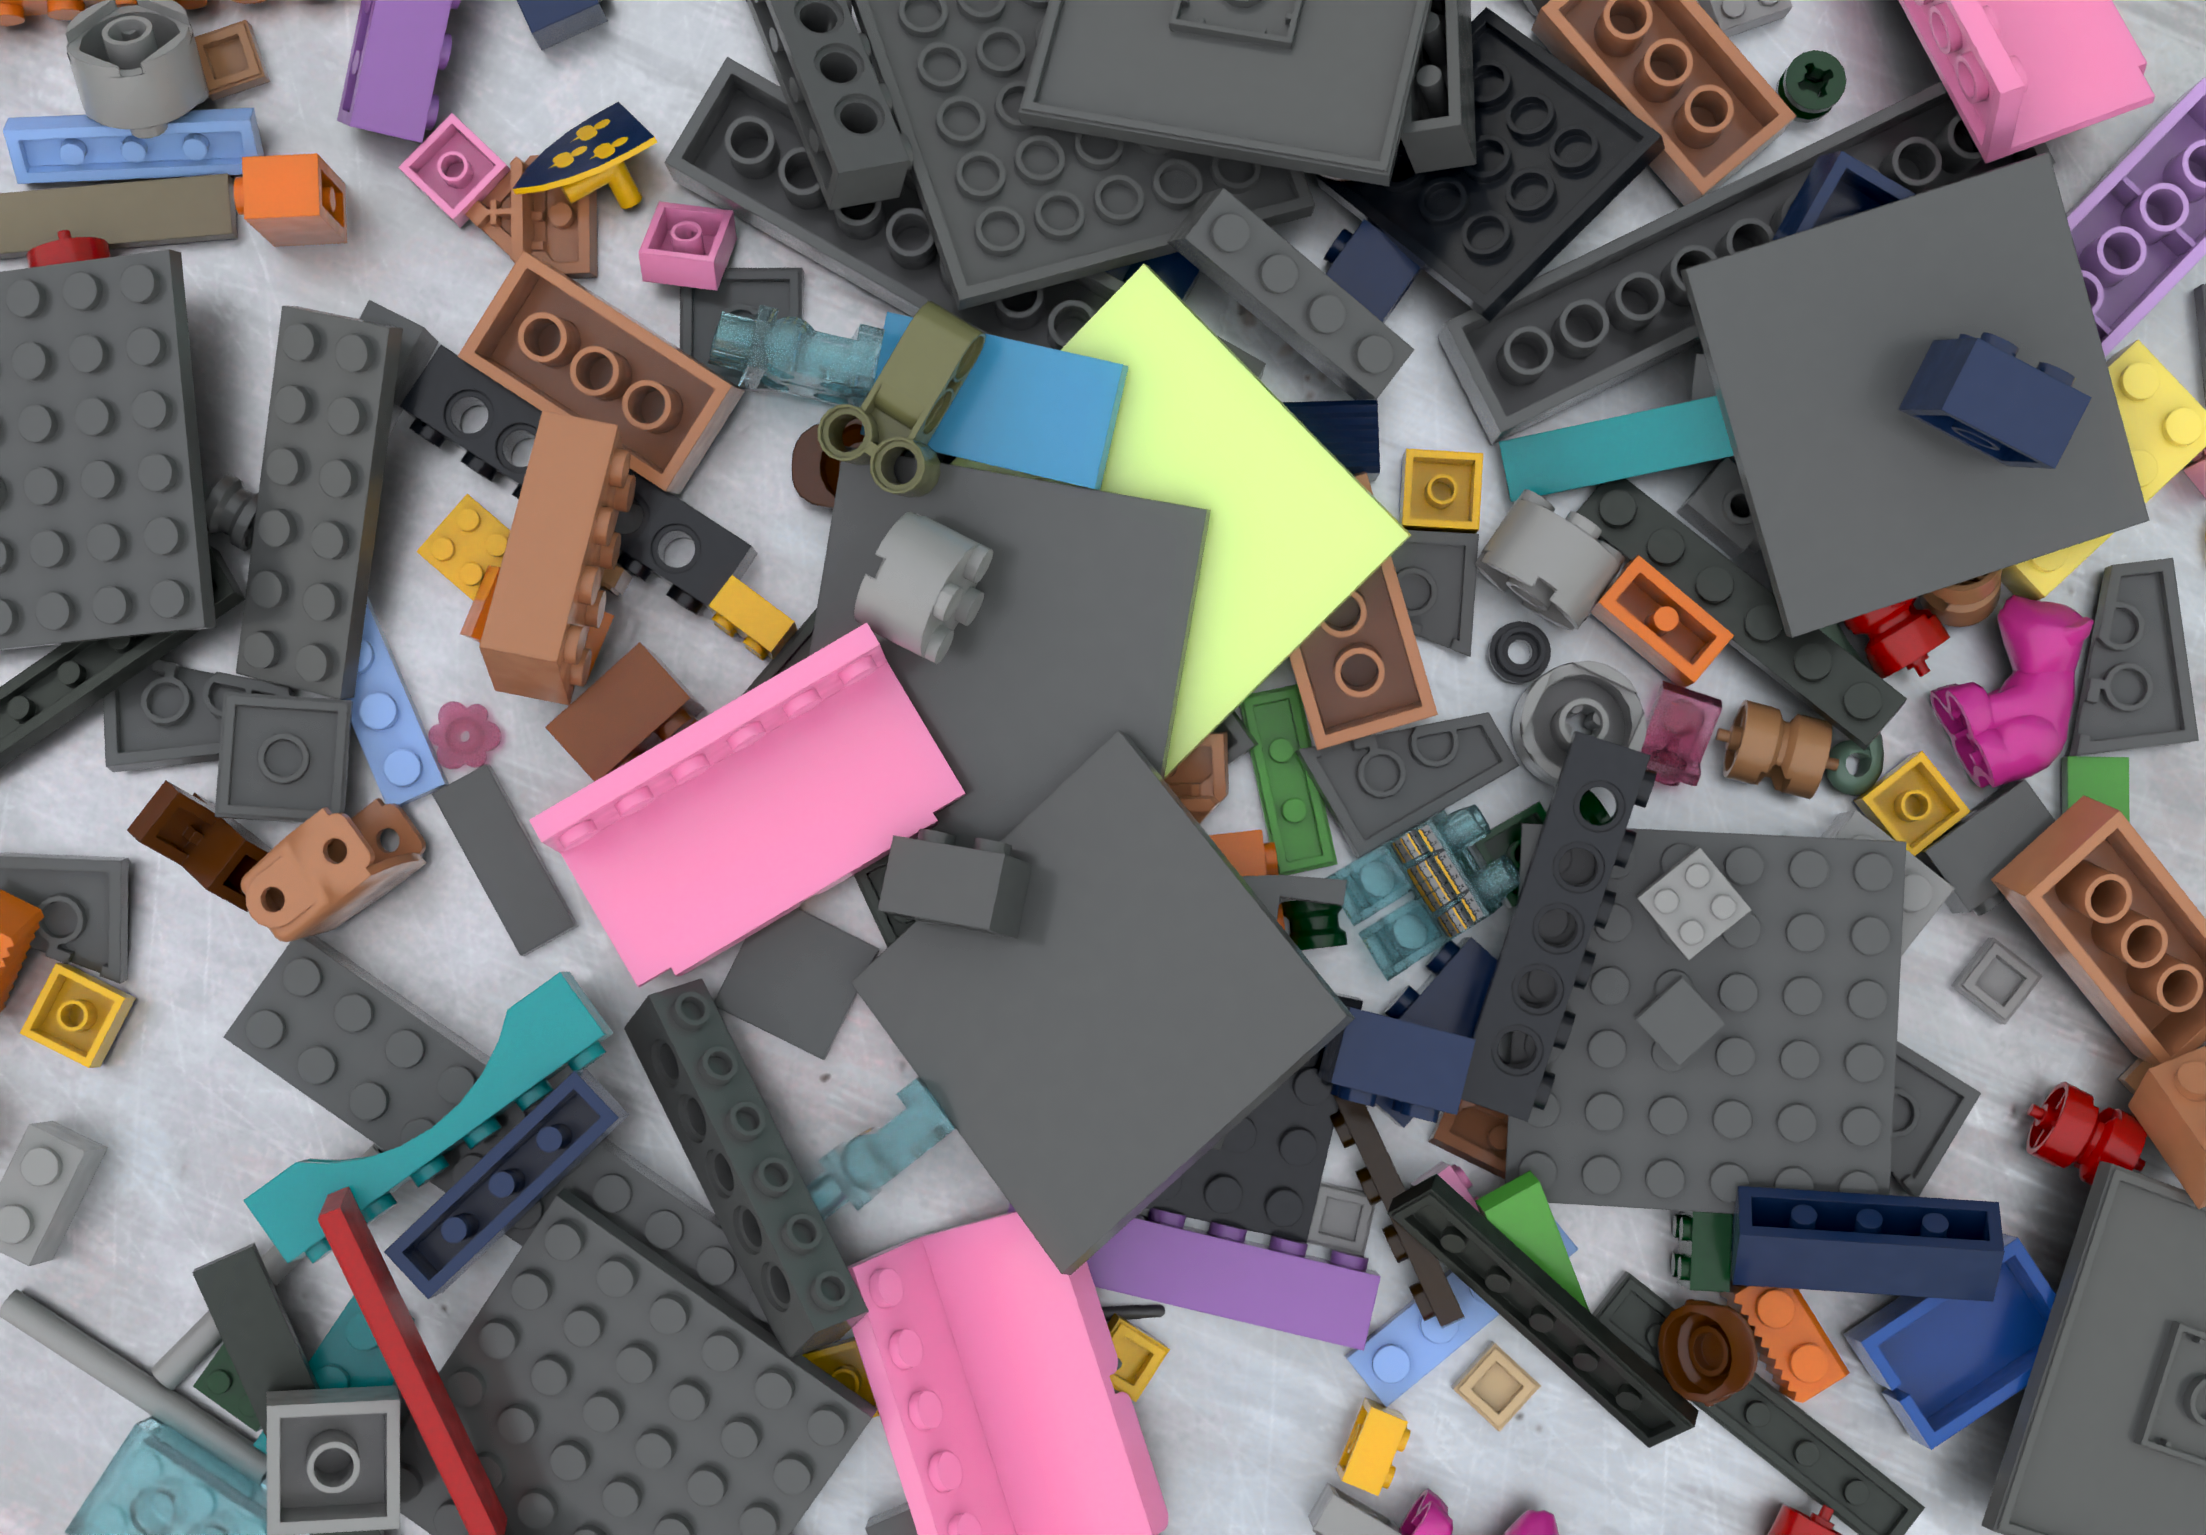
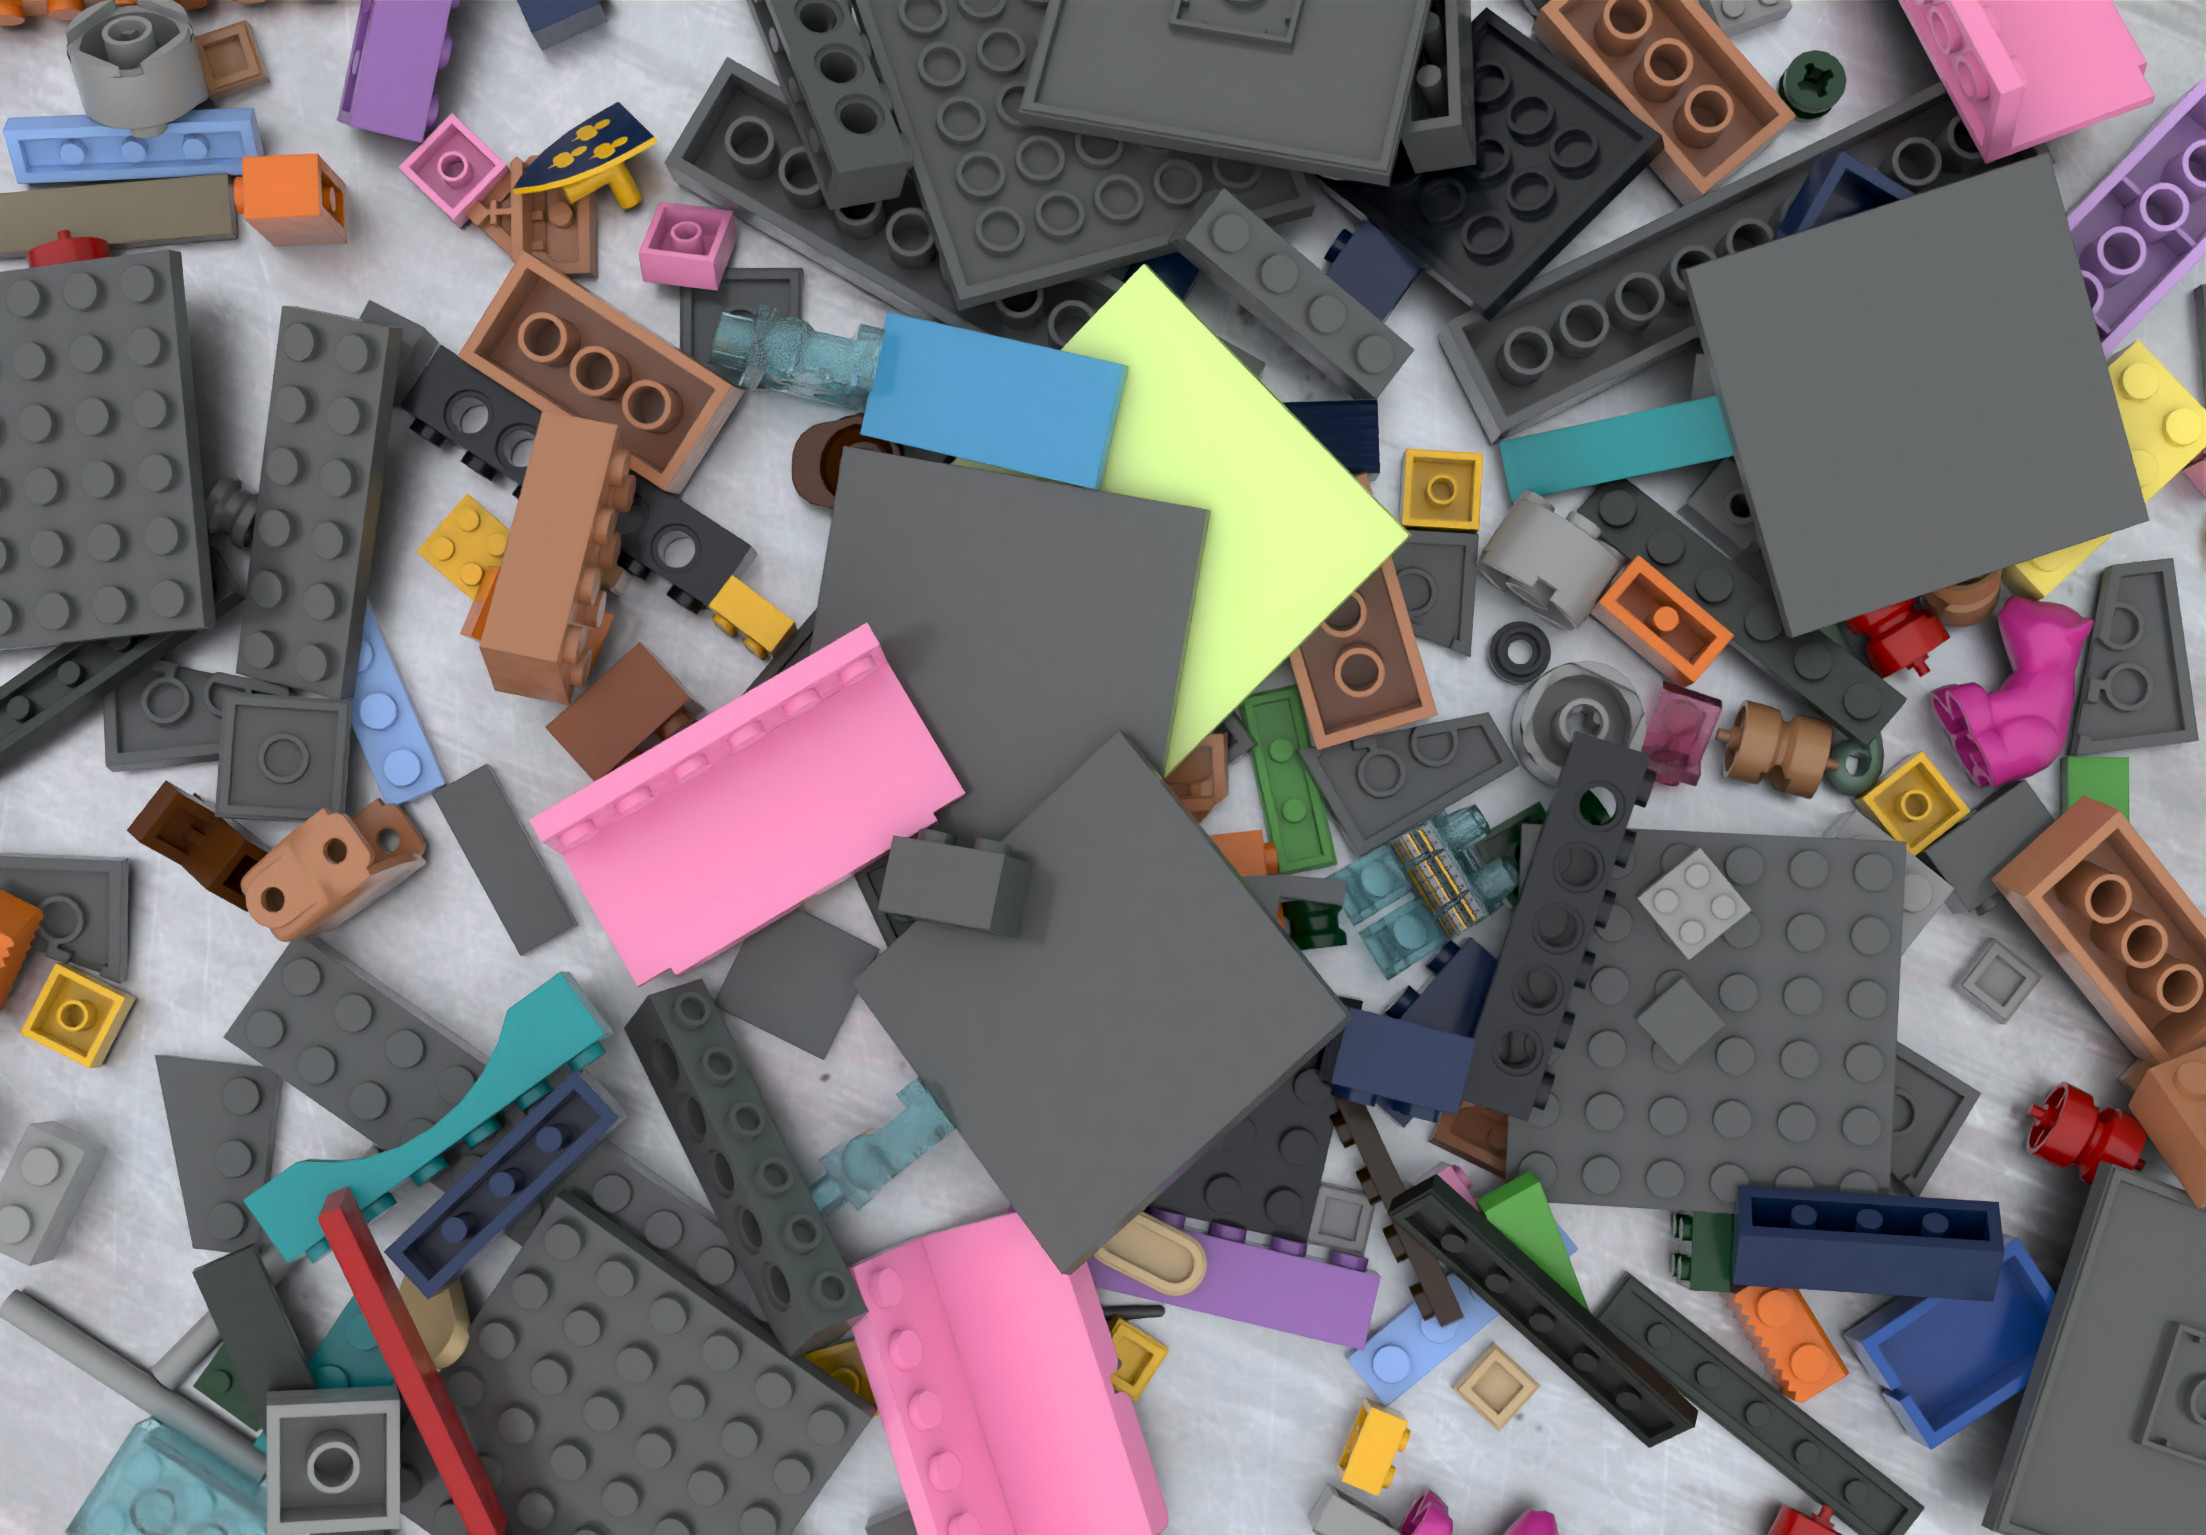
(222, 1144): none -> dark grey wing
(439, 1320): none -> tan tile
(453, 721): clear pink plant -> none
(908, 400): olive piece -> none
(923, 586): light grey brick -> none
(1156, 1255): none -> tan tile
(1707, 1351): reddish brown hat -> none
(1996, 401): dark blue brick -> none

